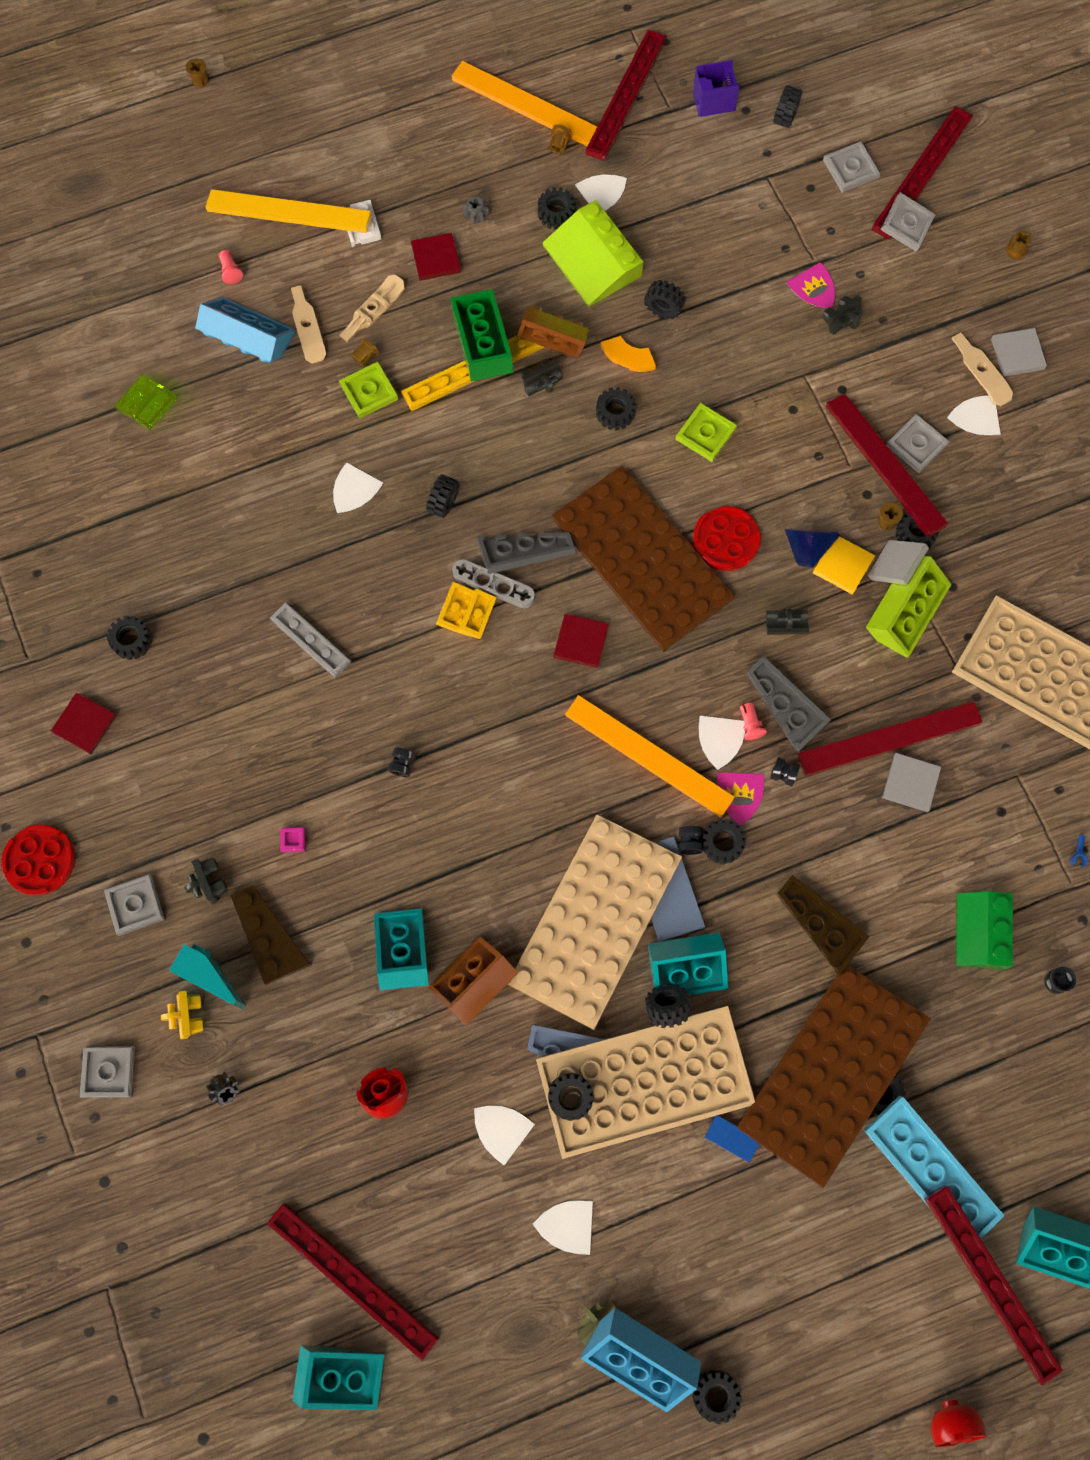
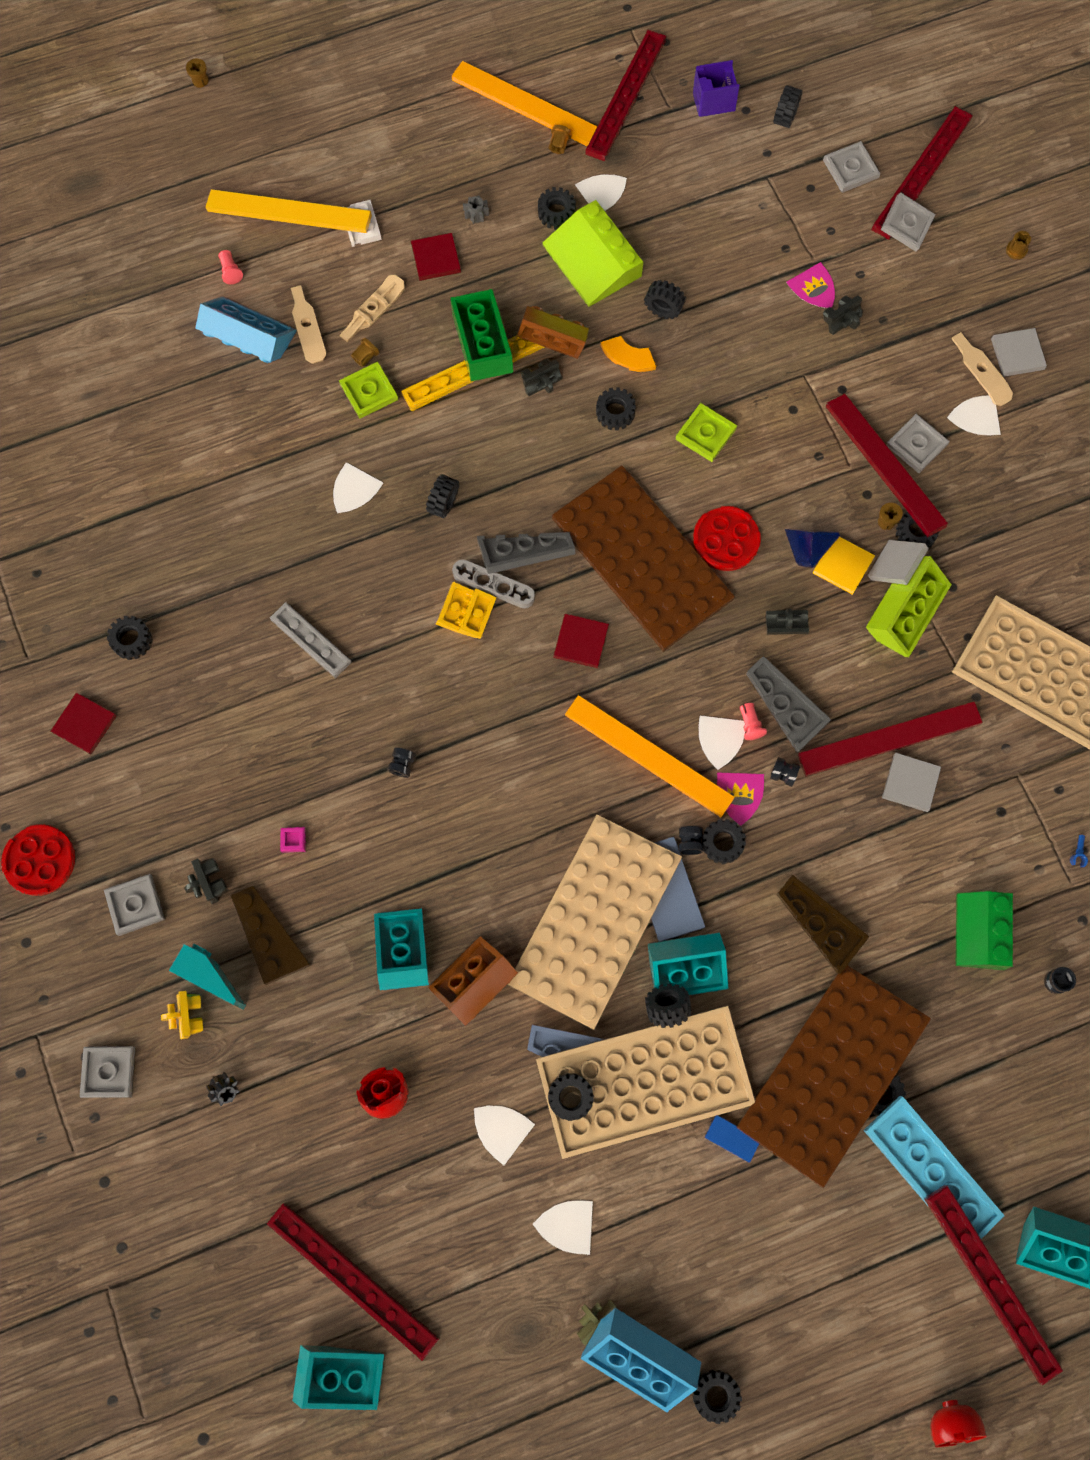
(145, 402): clear neon green slope -> none

